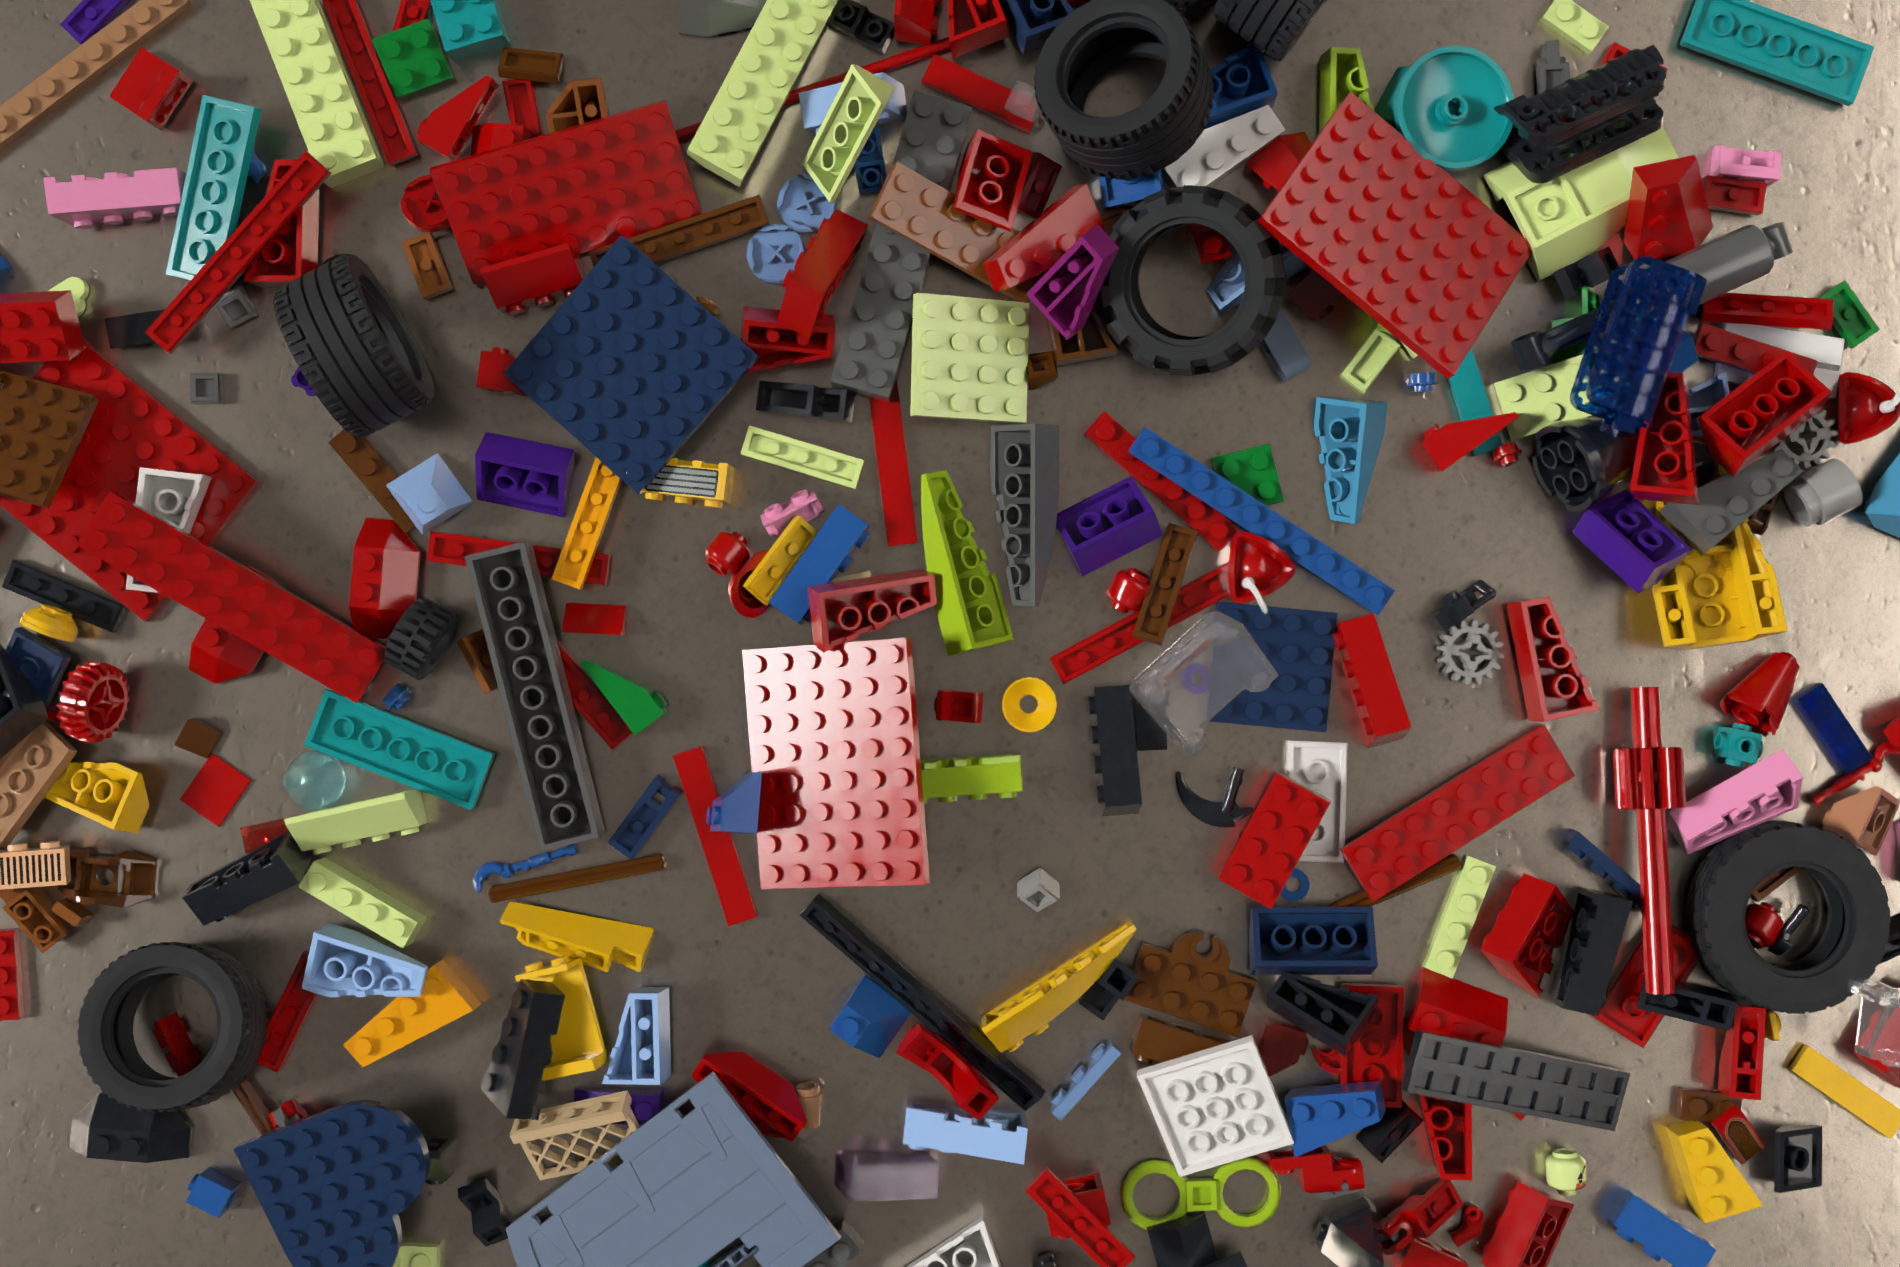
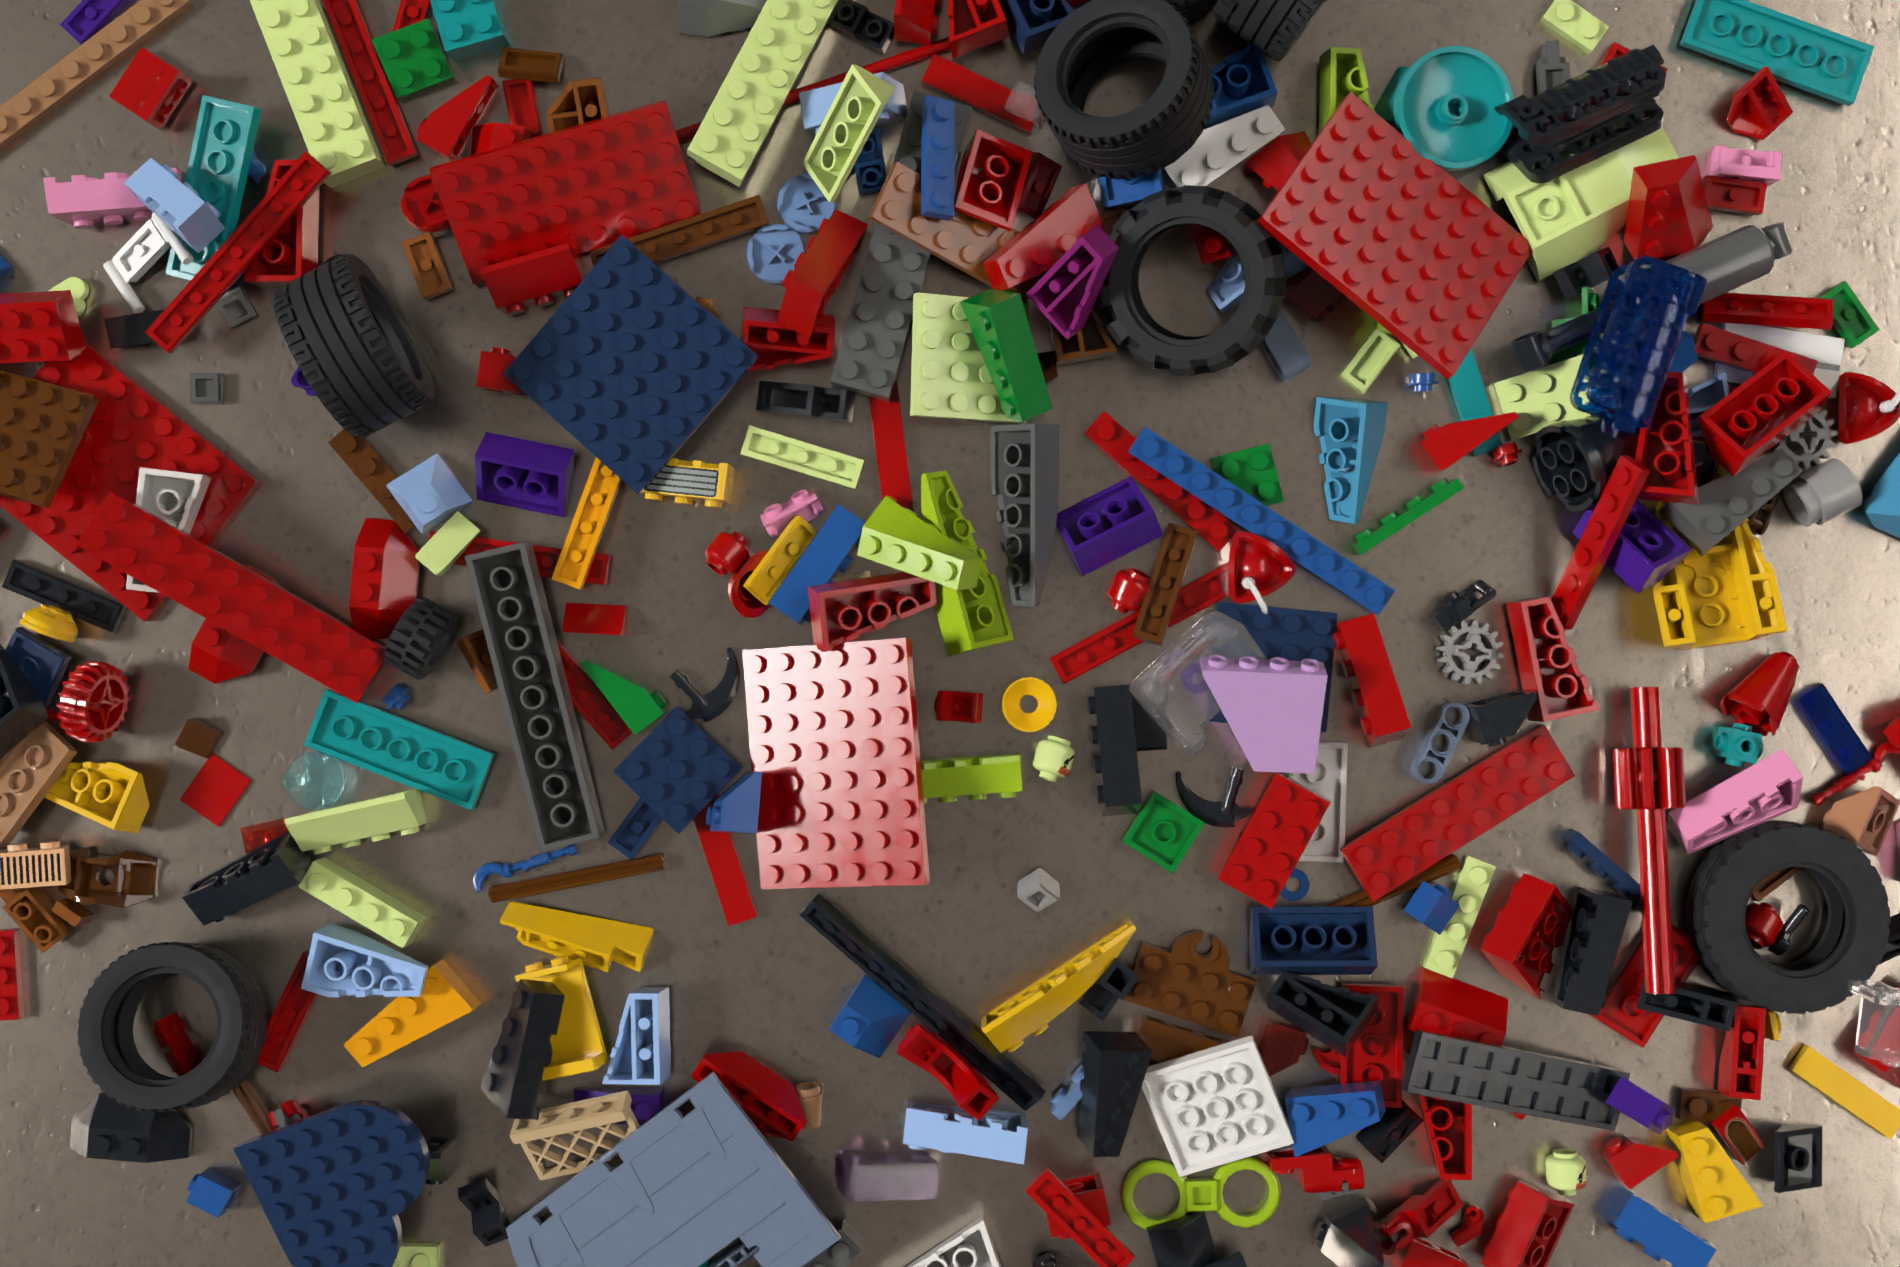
(140, 255): none -> white plate
(175, 204): none -> light blue wedge
(447, 544): none -> yellowish green slope
(677, 769): none -> dark blue plate
(716, 701): none -> black piece
(910, 545): none -> lime wedge
(938, 158): none -> blue plate
(1008, 352): none -> green wedge
(1053, 758): none -> yellowish green head
(1110, 1088): none -> black wedge
(1163, 832): none -> green plate
(1271, 708): none -> lavender slope
(1416, 508): none -> green plate
(1432, 906): none -> blue brick
(1452, 735): none -> sand blue beam
(1498, 716): none -> black slope
(1598, 539): none -> red plate
(1636, 1158): none -> red slope
(1641, 1106): none -> dark purple slope
(1758, 106): none -> red slope

